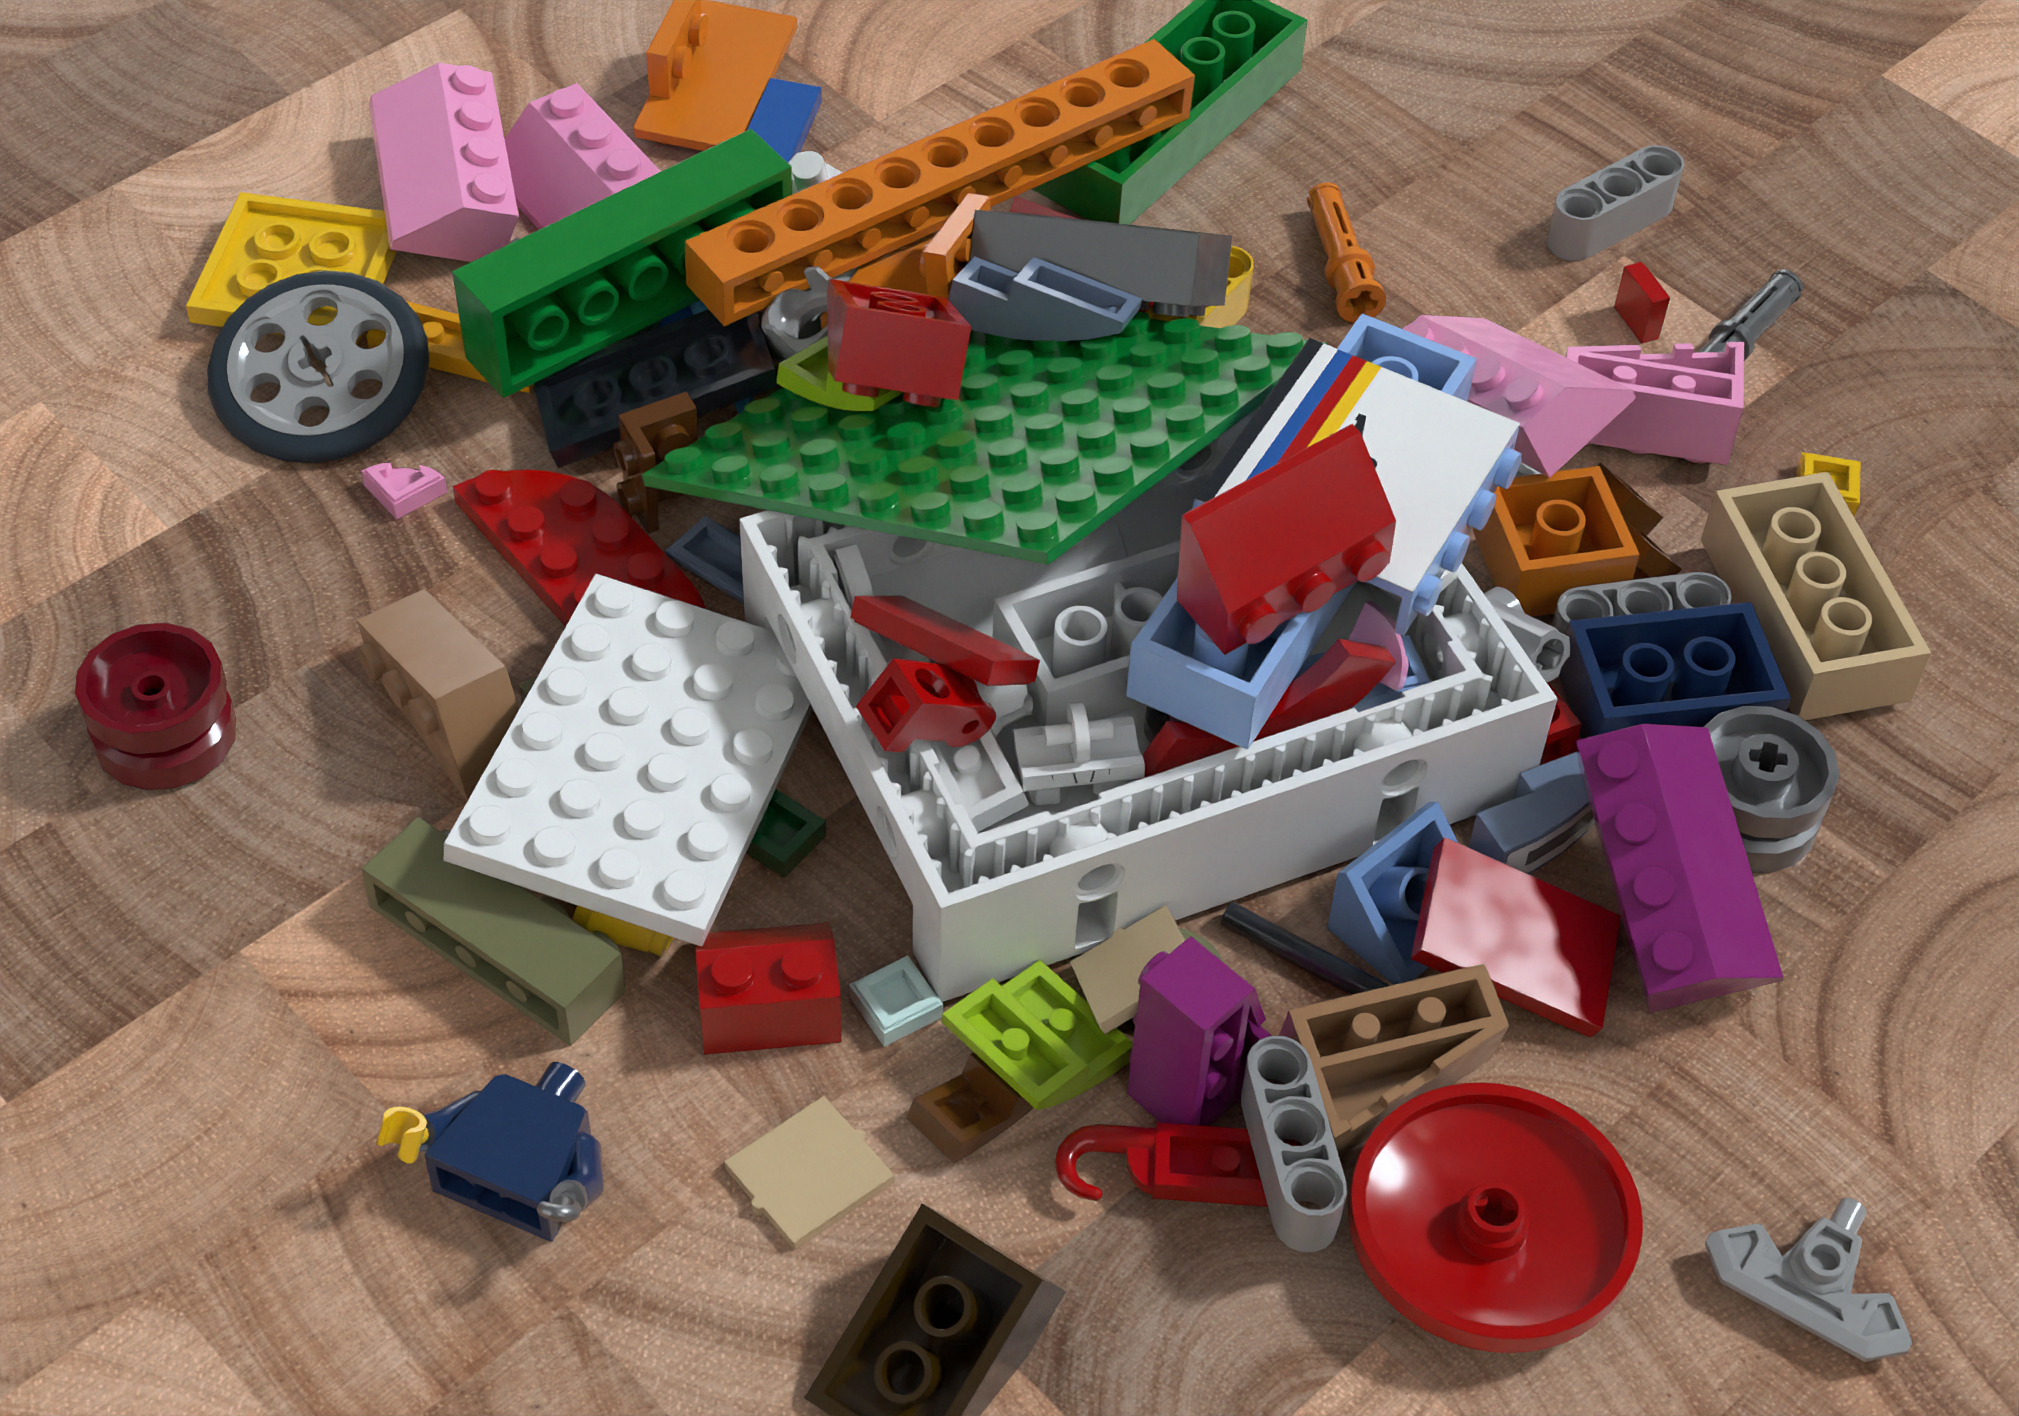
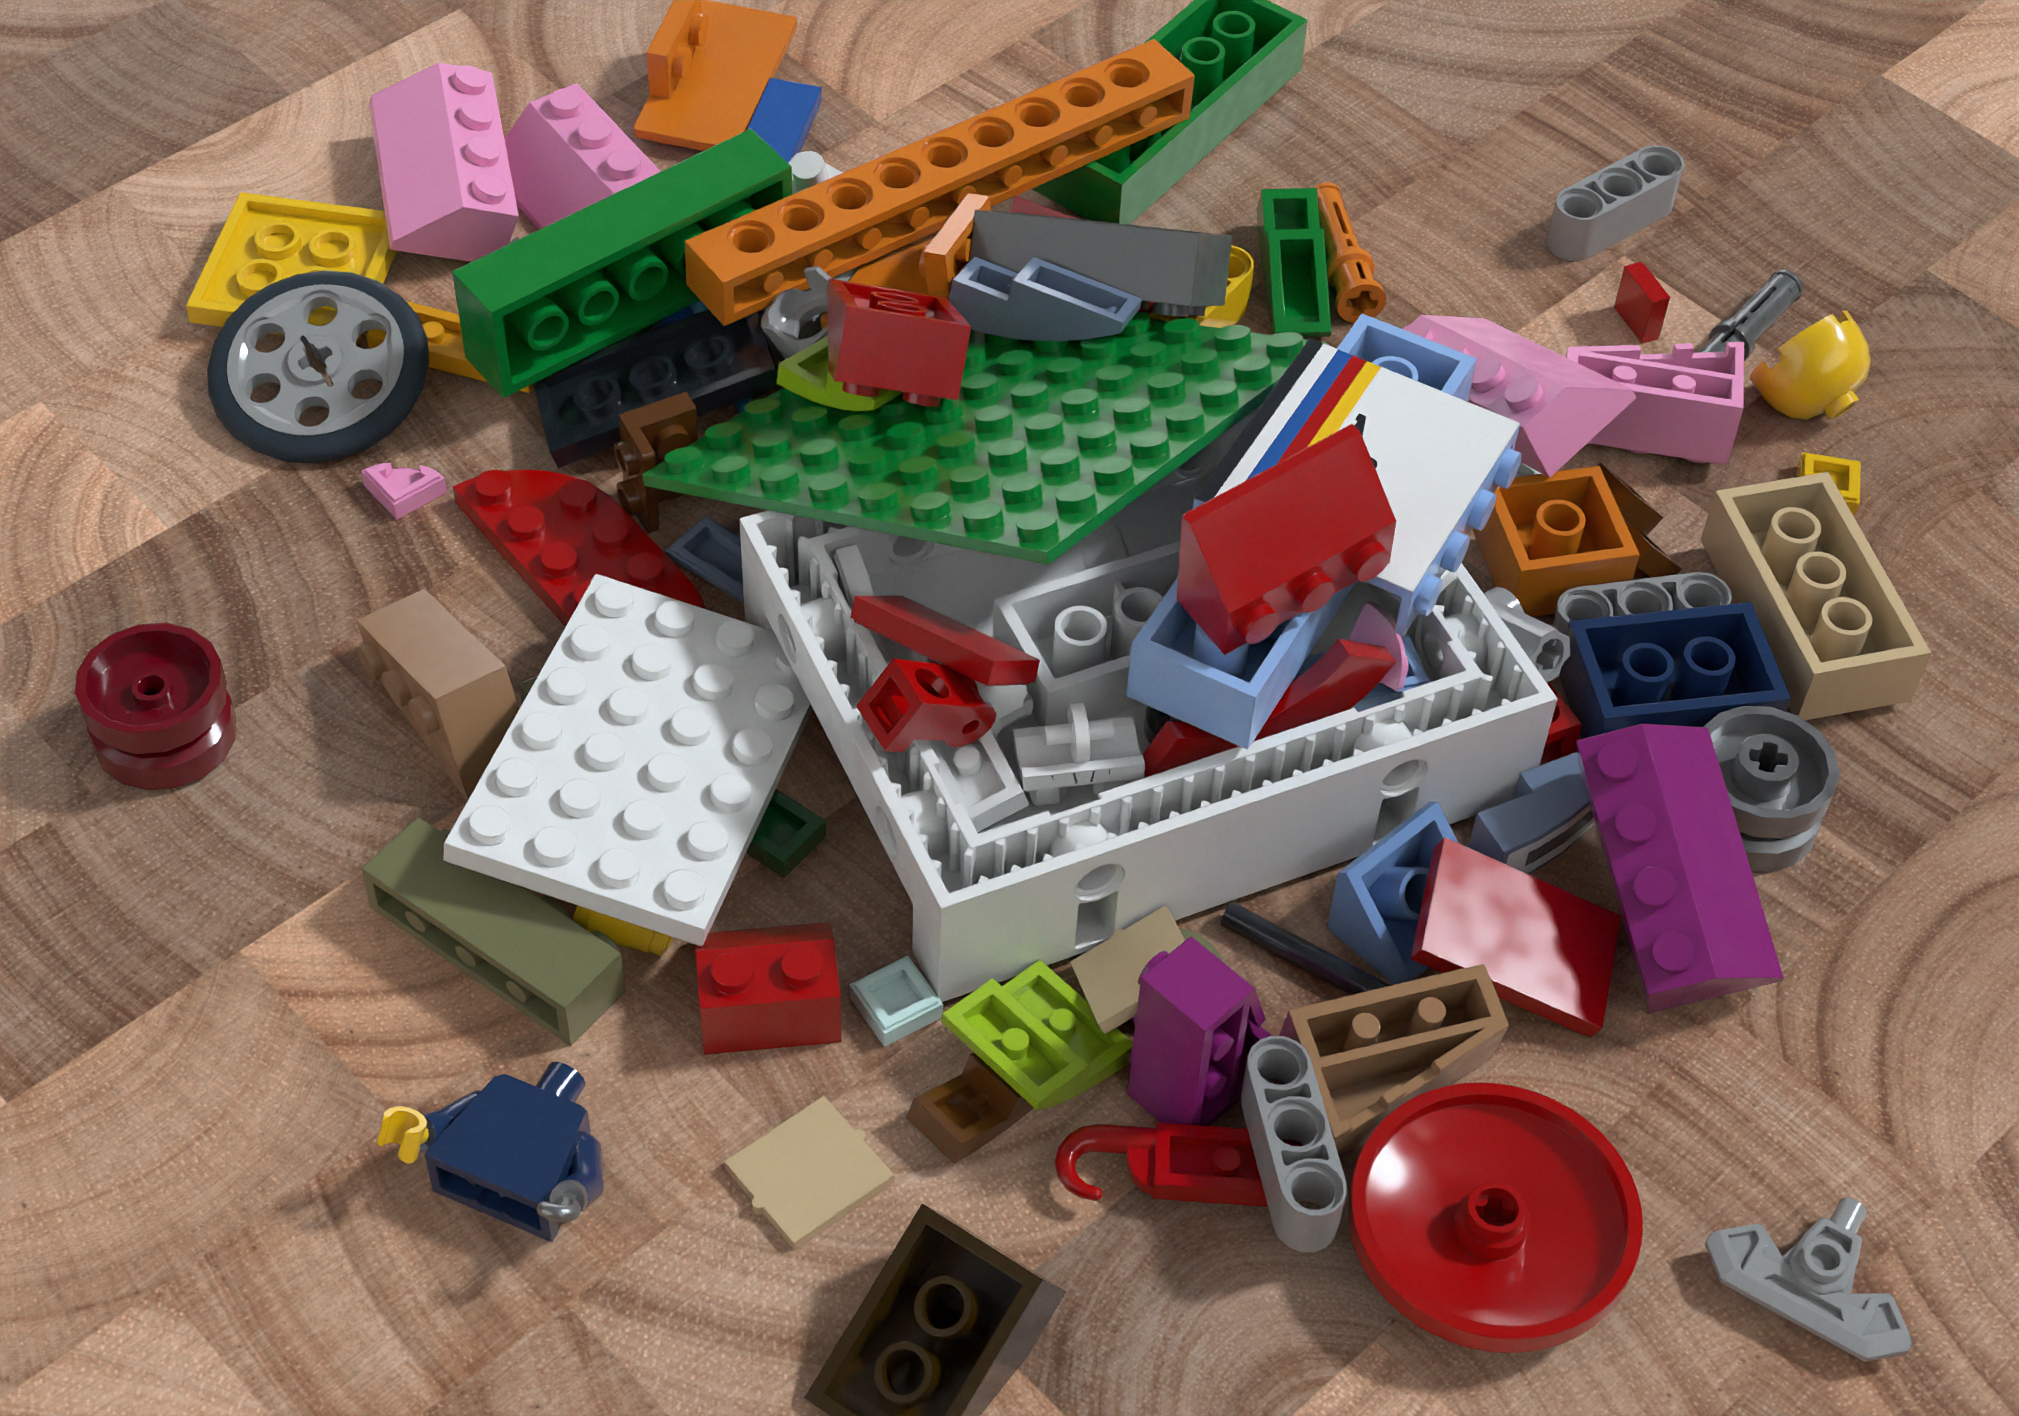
(1294, 261): none -> green slope
(1817, 370): none -> yellow cylinder

